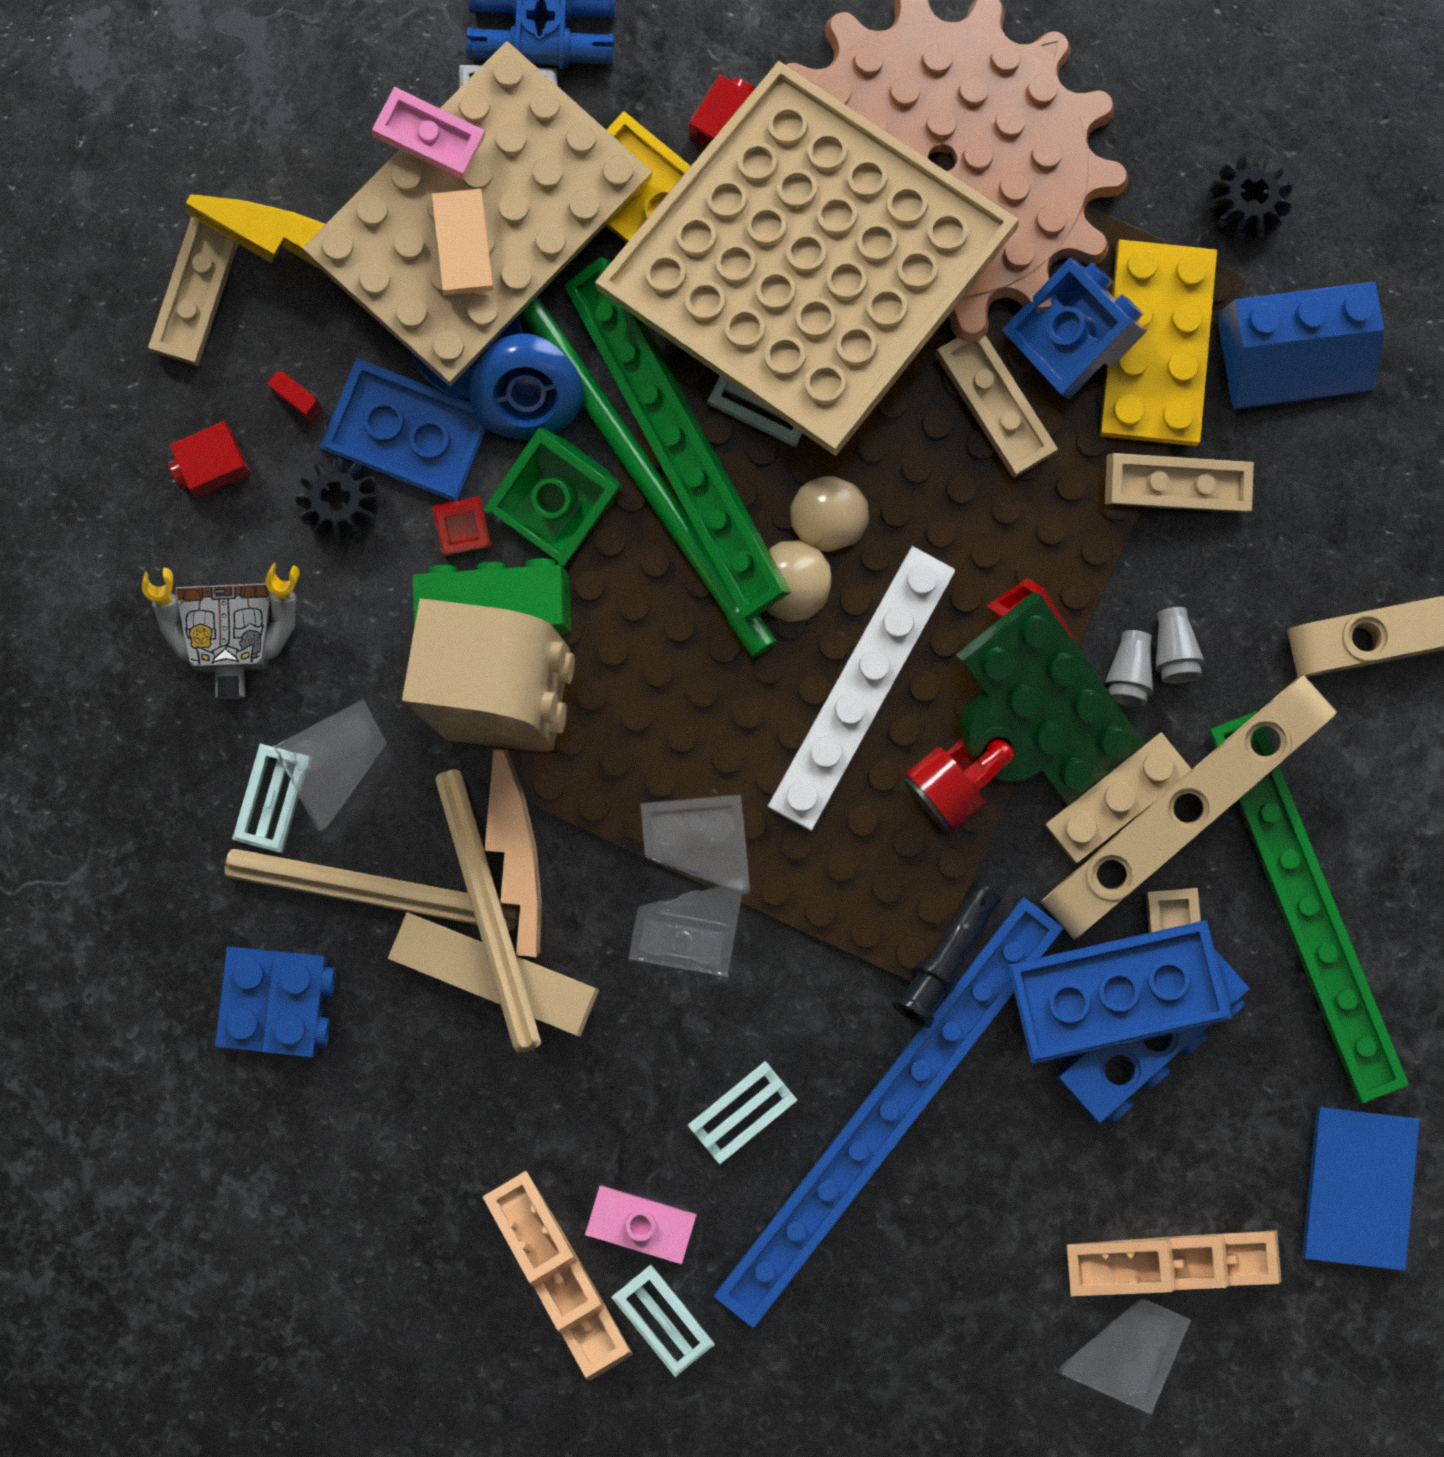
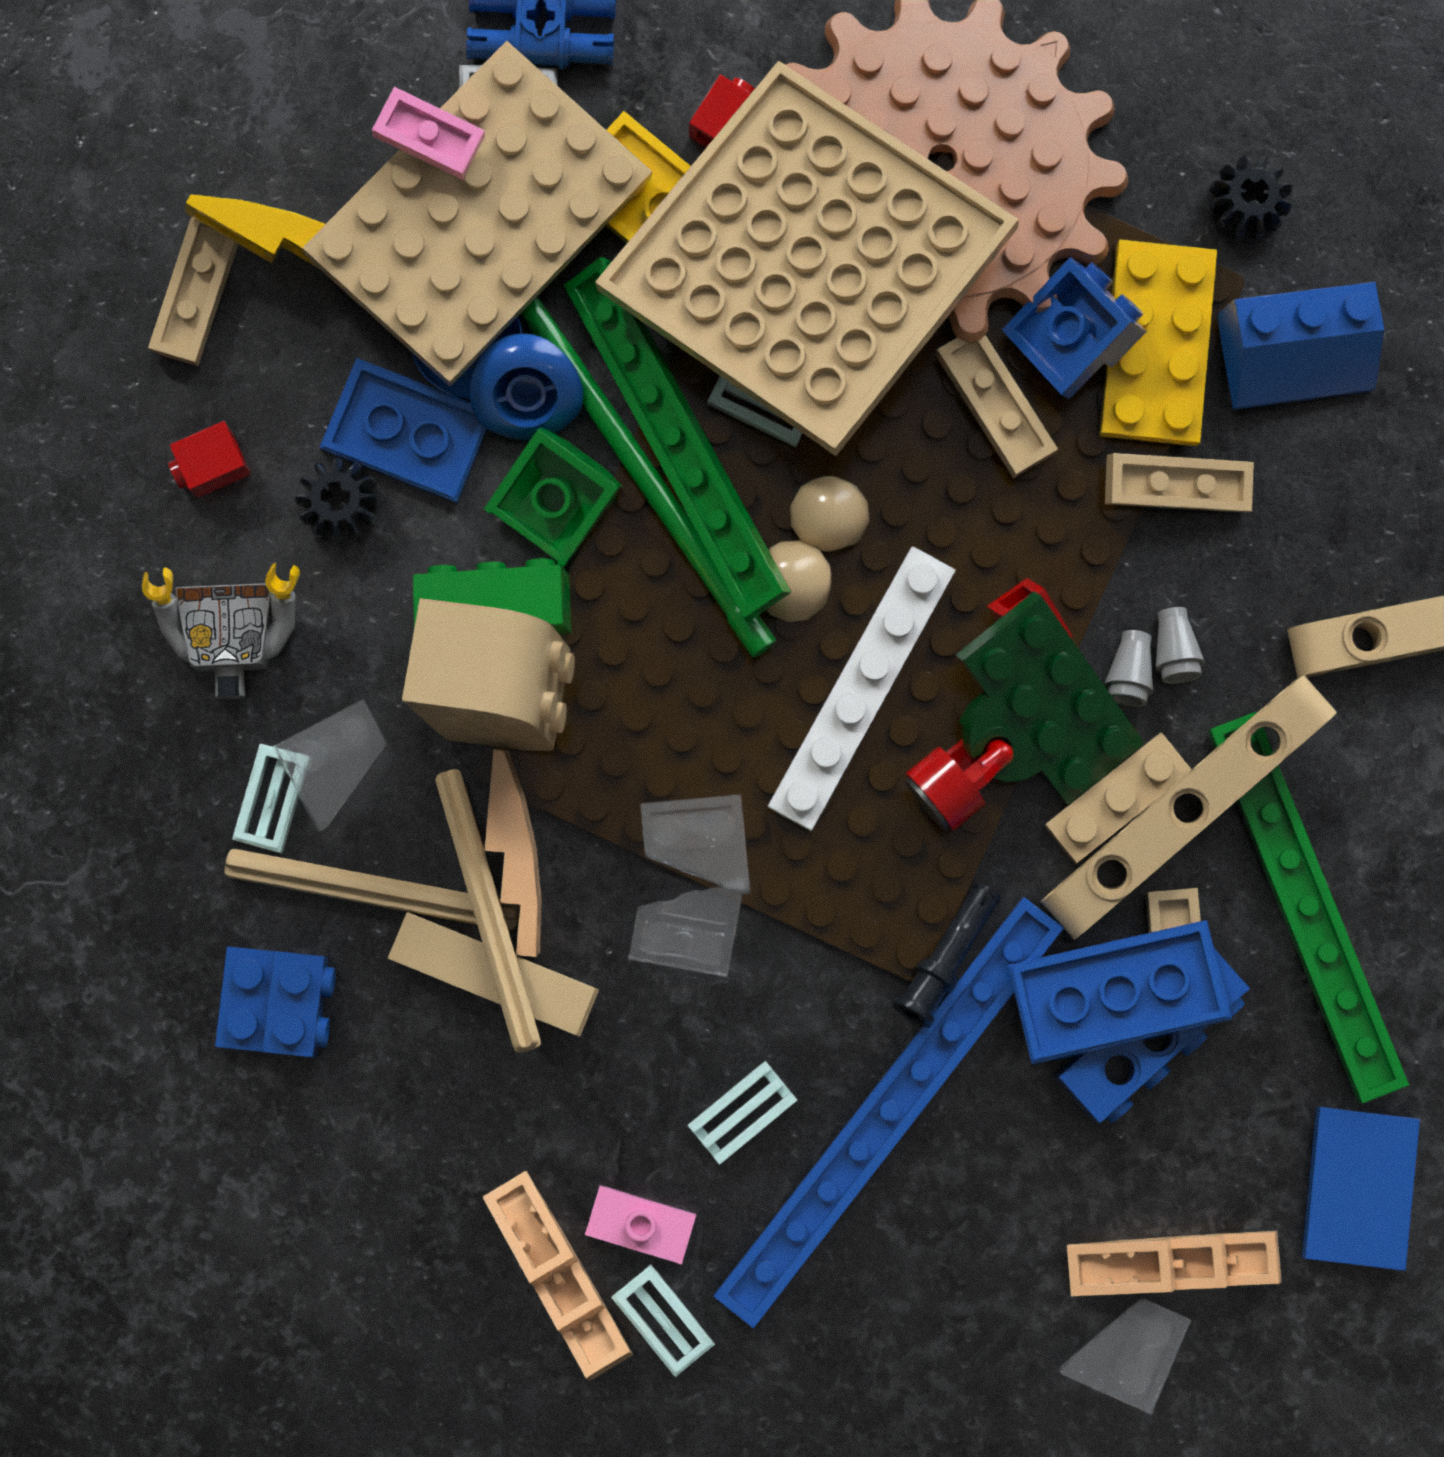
(295, 396): red tile -> none
(461, 526): red tile -> none
(462, 241): light nougat tile -> none

